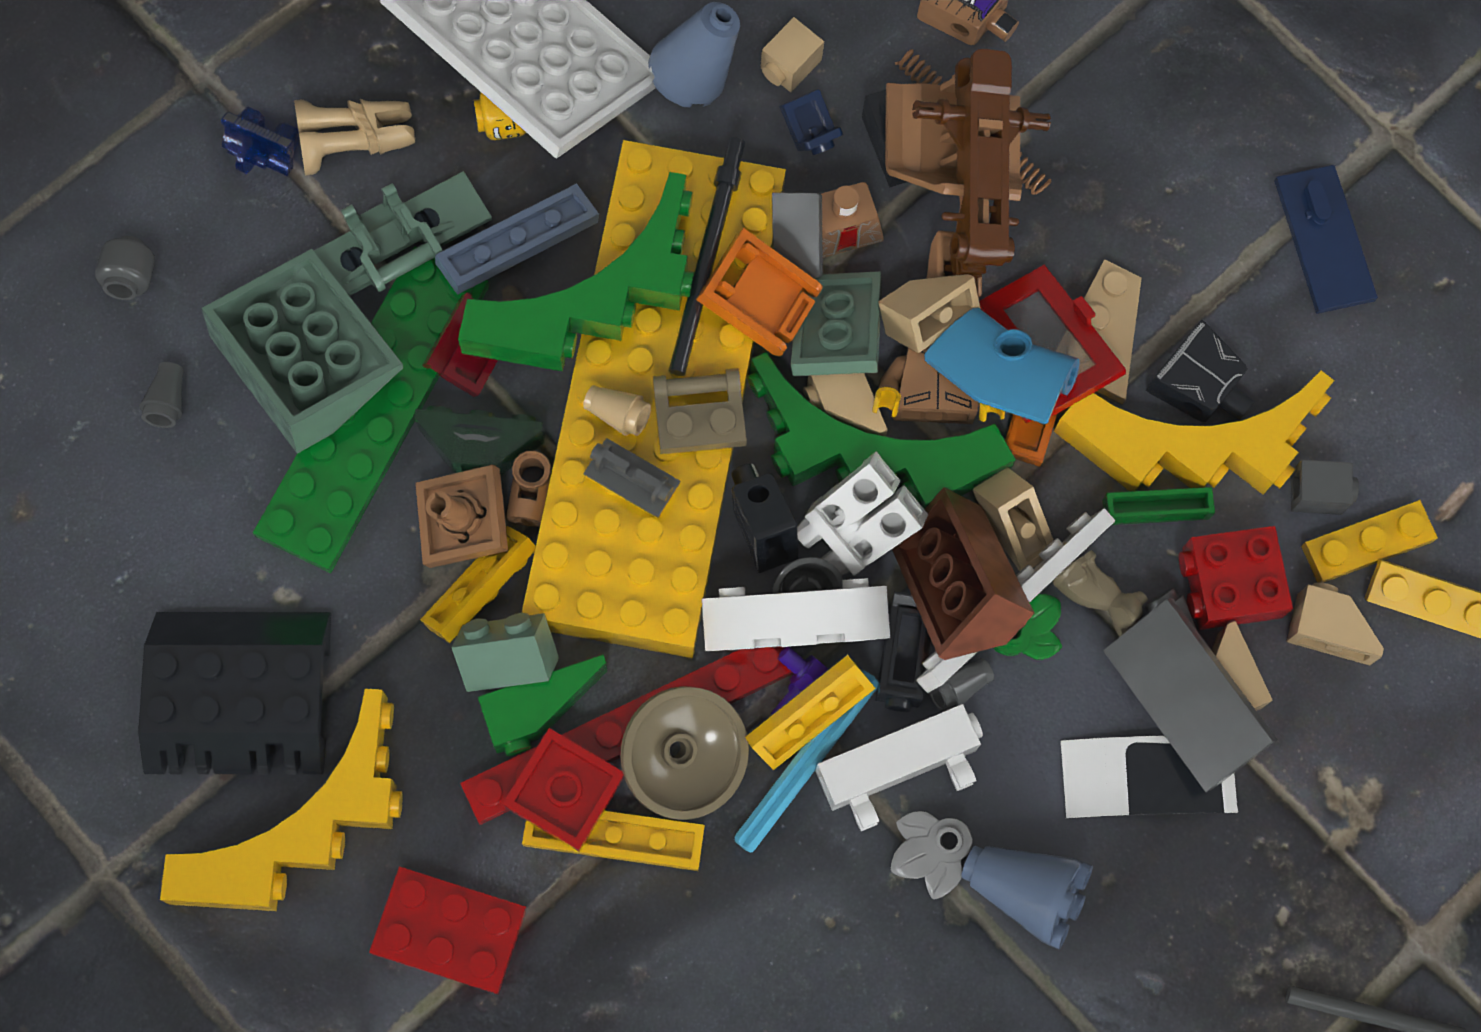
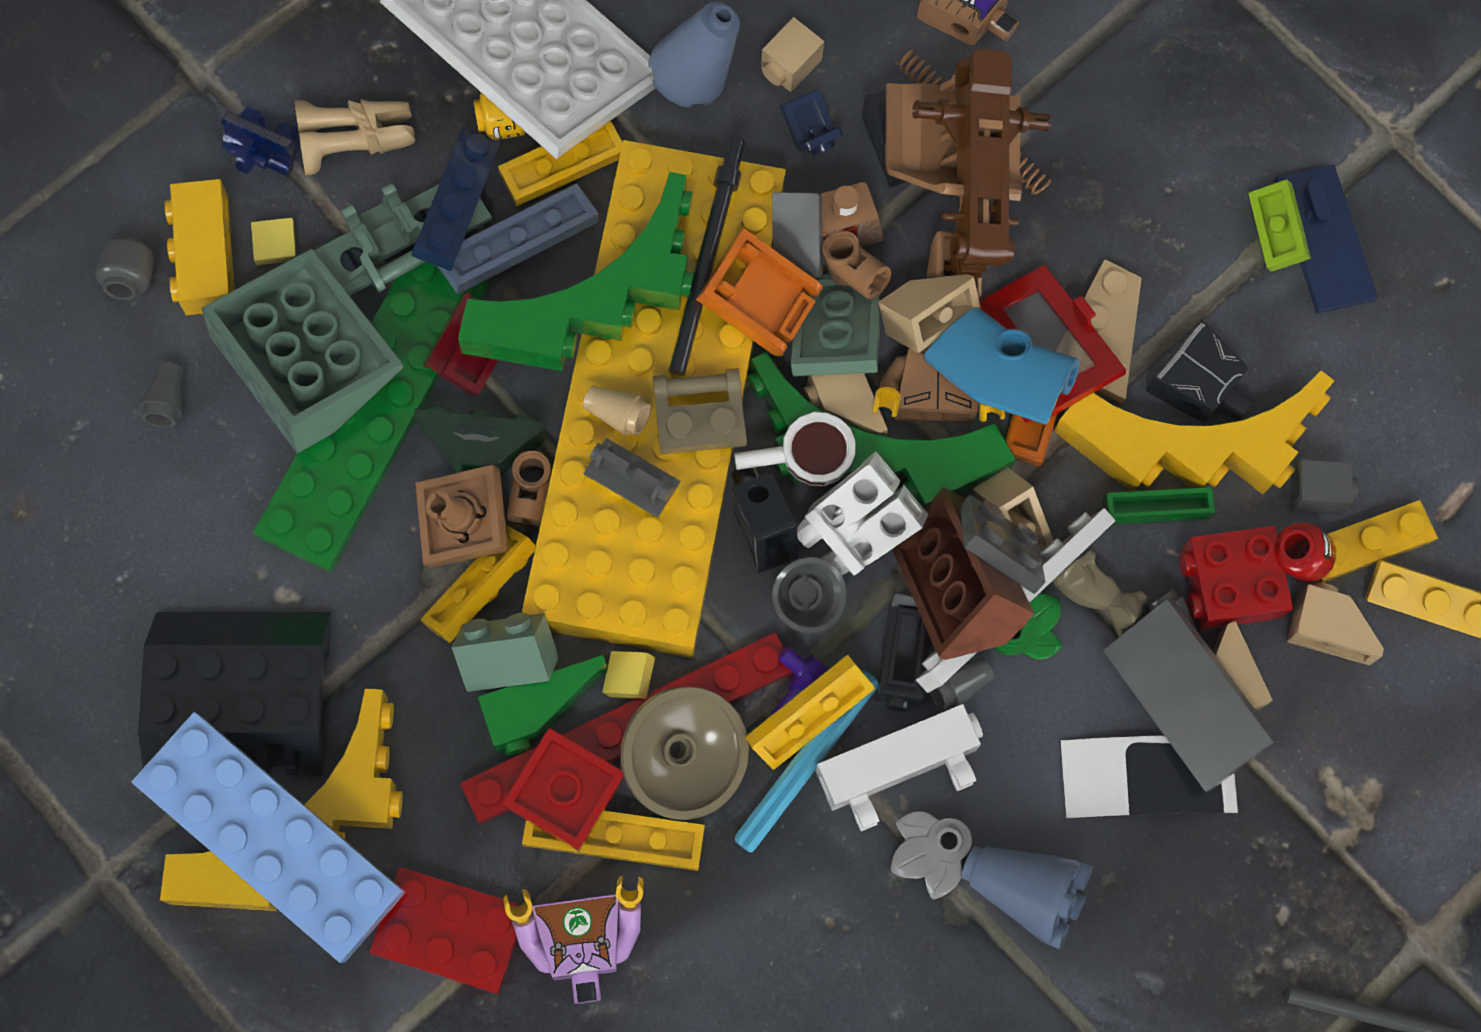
(199, 244): none -> yellow brick
(268, 837): none -> light blue brick
(273, 241): none -> light yellow tile
(456, 199): none -> dark blue plate
(540, 172): none -> yellow plate
(579, 936): none -> torso
(628, 675): none -> light yellow tile
(795, 618): white brick -> none
(815, 450): none -> piece
(853, 265): none -> medium nougat piece
(1001, 543): none -> dark grey plate
(1279, 225): none -> lime plate
(1305, 552): none -> red head

